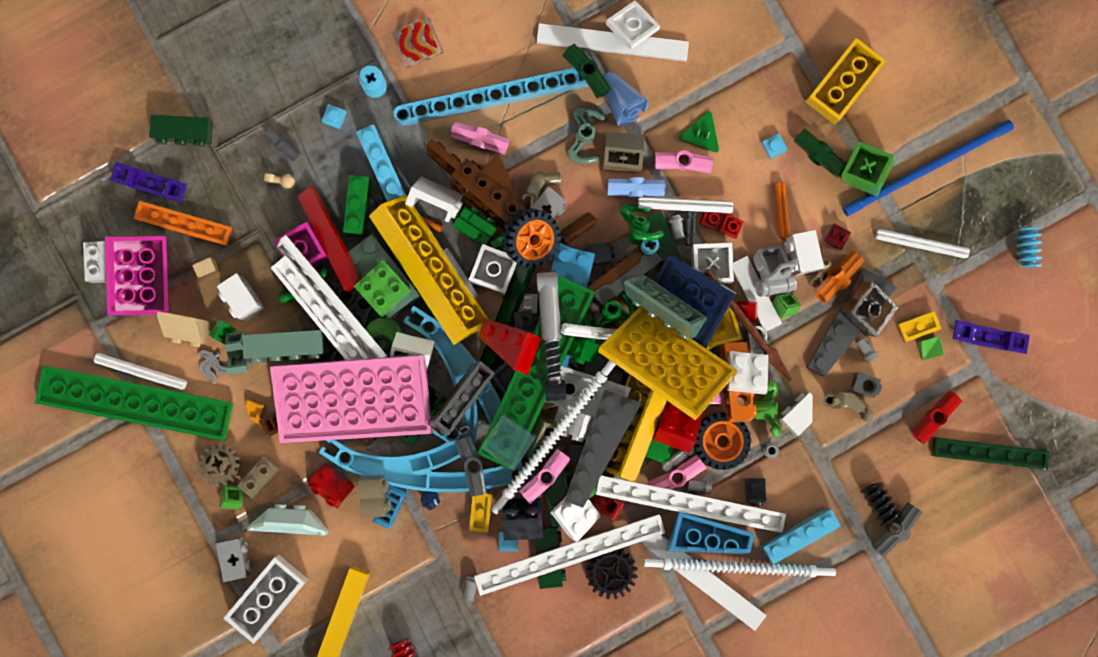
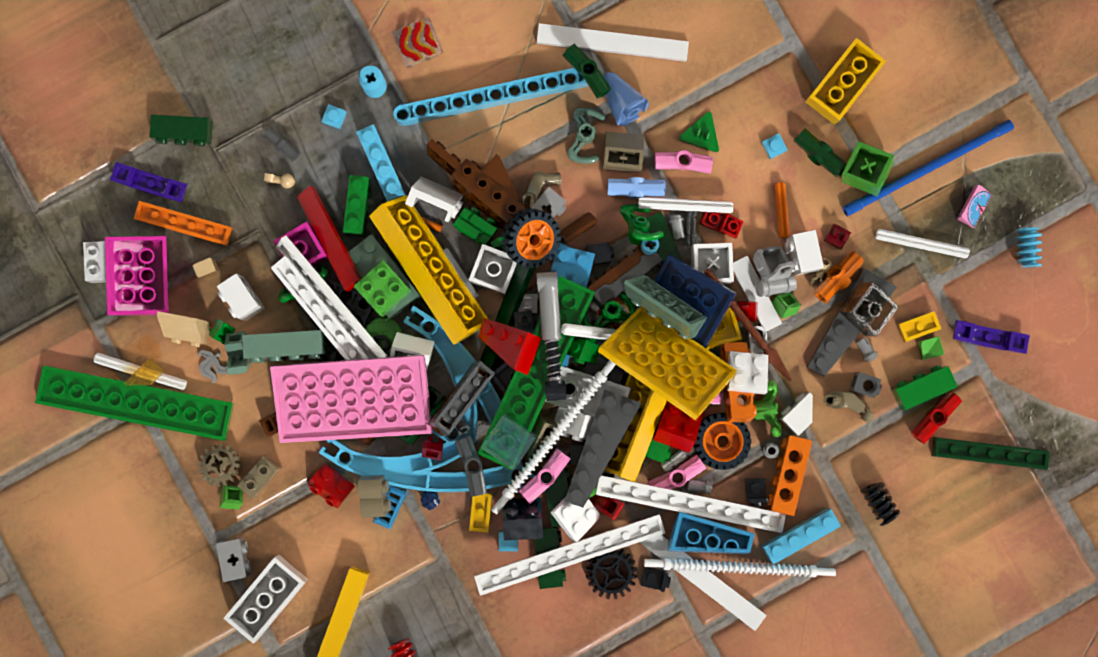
(146, 374): none -> clear yellow tile
(255, 410): light orange tile -> none
(289, 520): light aqua wedge -> none
(432, 450): none -> dark red tile
(470, 588): light grey pin -> none
(479, 138): bright pink piece -> none
(632, 25): white plate -> none
(655, 579): none -> black bracket
(793, 485): none -> orange brick
(904, 522): dark grey piece -> none
(924, 387): none -> green brick
(974, 206): none -> slope

